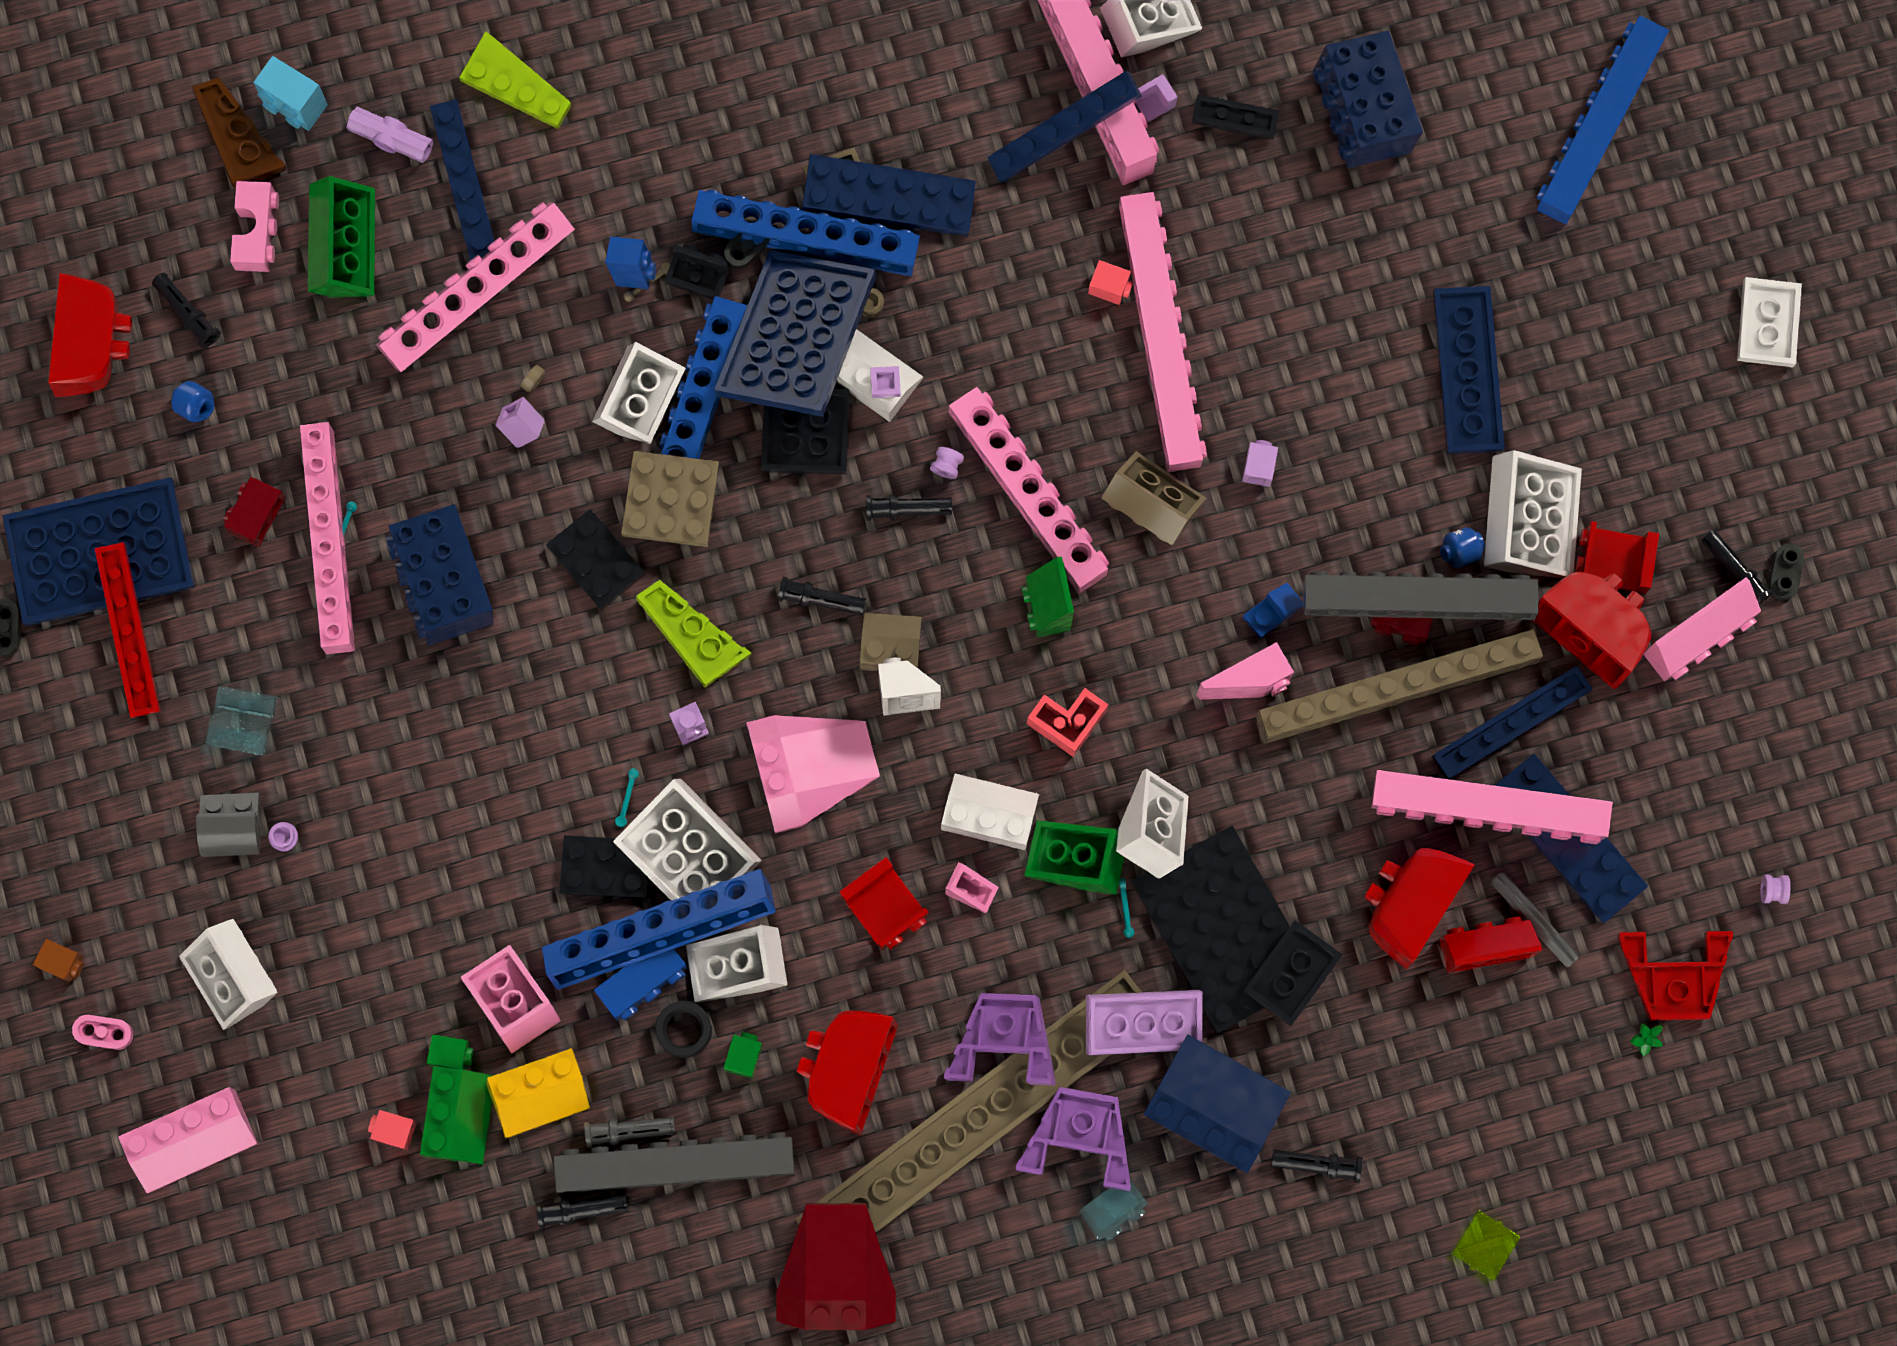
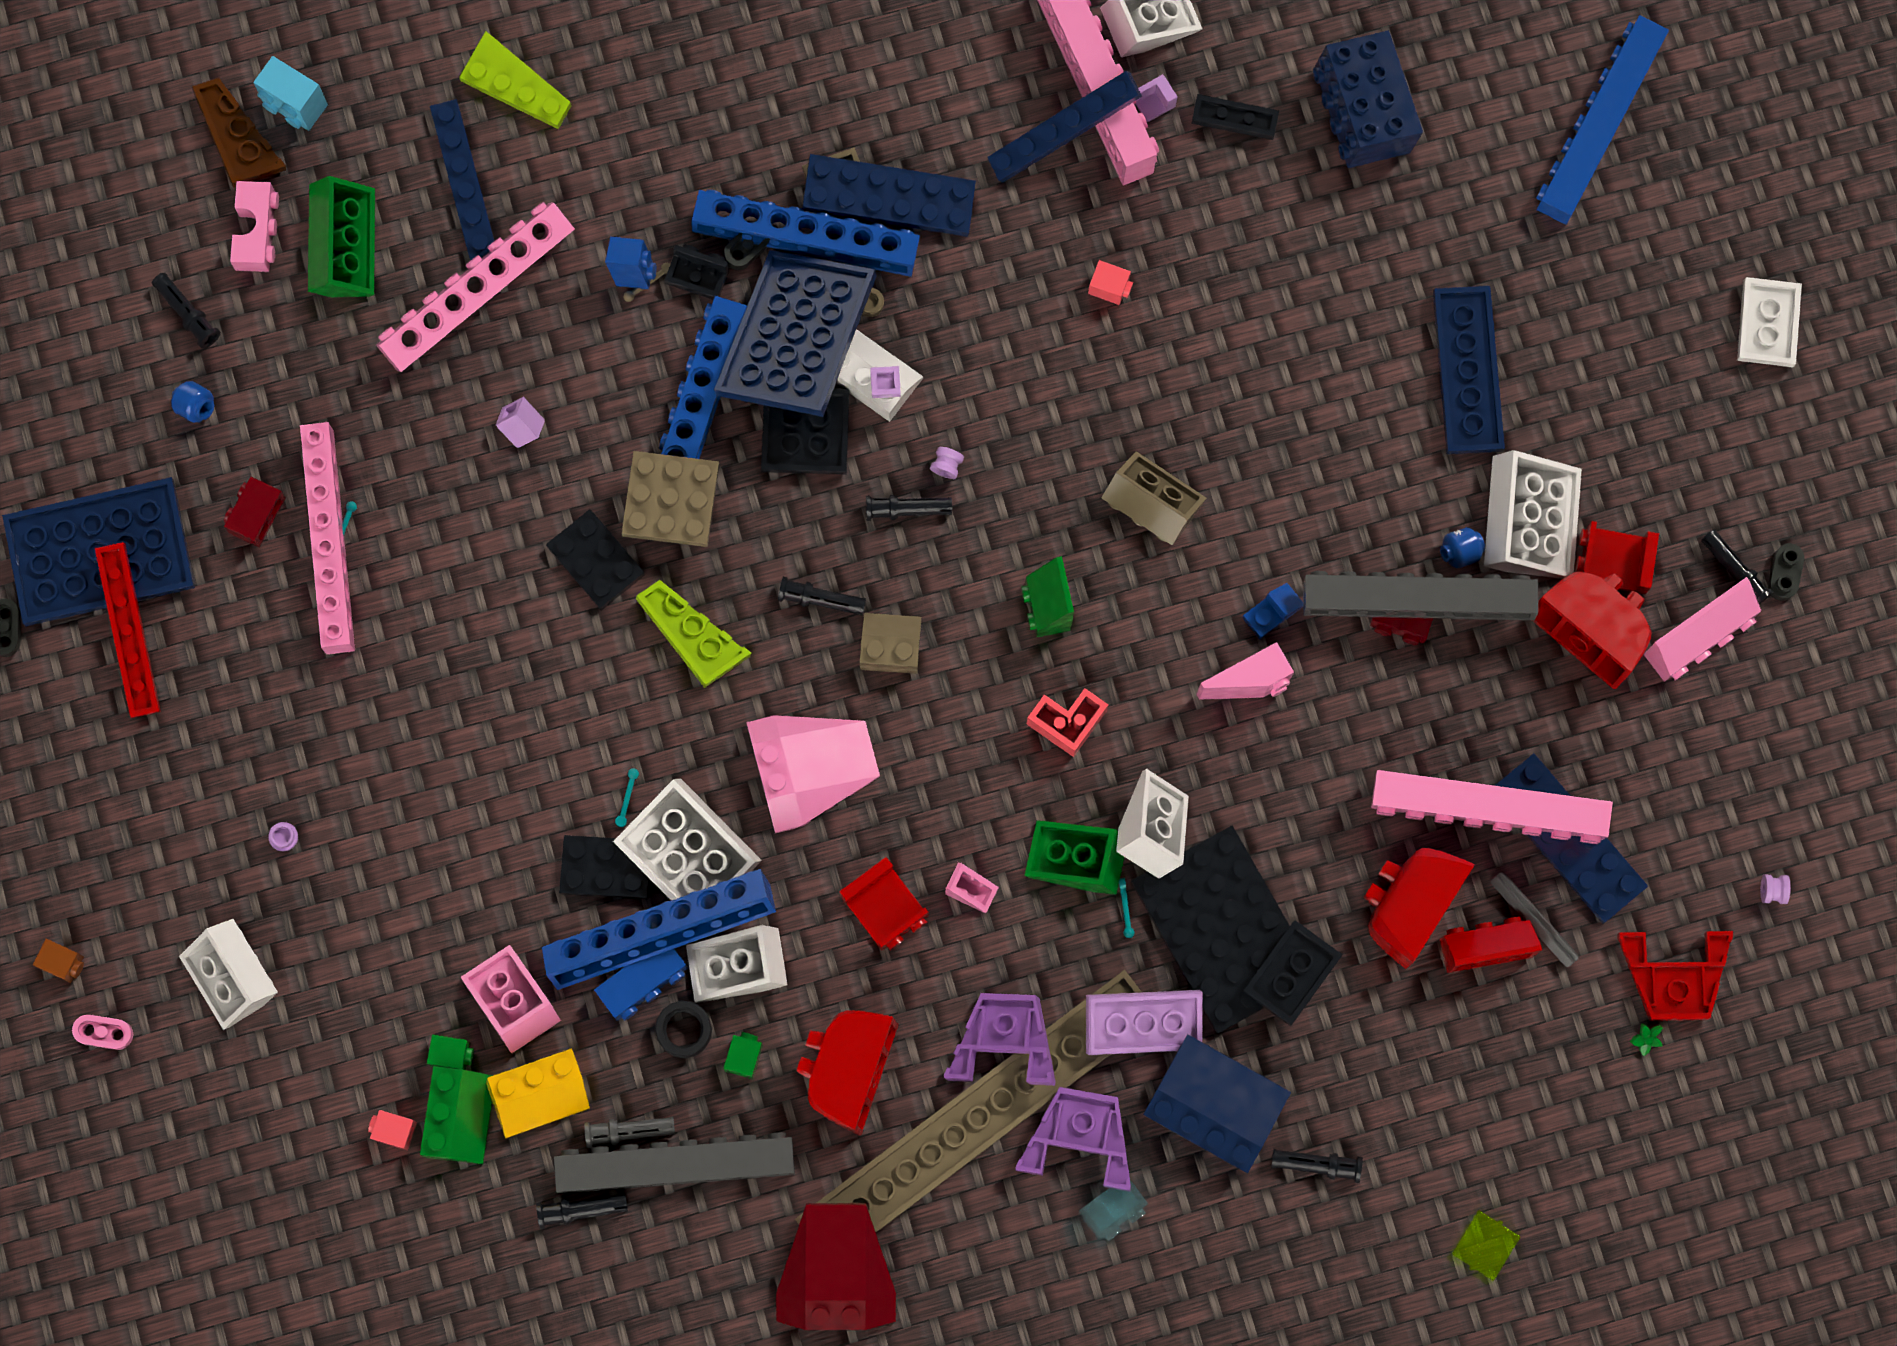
(85, 337): red hips -> none
(188, 1140): bright pink slope -> none
(229, 824): dark grey brick -> none
(241, 720): clear light blue slope -> none
(389, 134): lavender piece -> none
(439, 575): dark blue brick -> none
(533, 378): dark tan tile -> none
(639, 394): white slope -> none
(689, 723): lavender brick -> none
(906, 688): white slope -> none
(980, 404): bright pink brick -> none
(989, 811): white slope -> none
(1161, 332): bright pink brick -> none
(1260, 463): lavender brick -> none
(1399, 686): dark tan brick -> none
(1512, 723): dark blue plate -> none

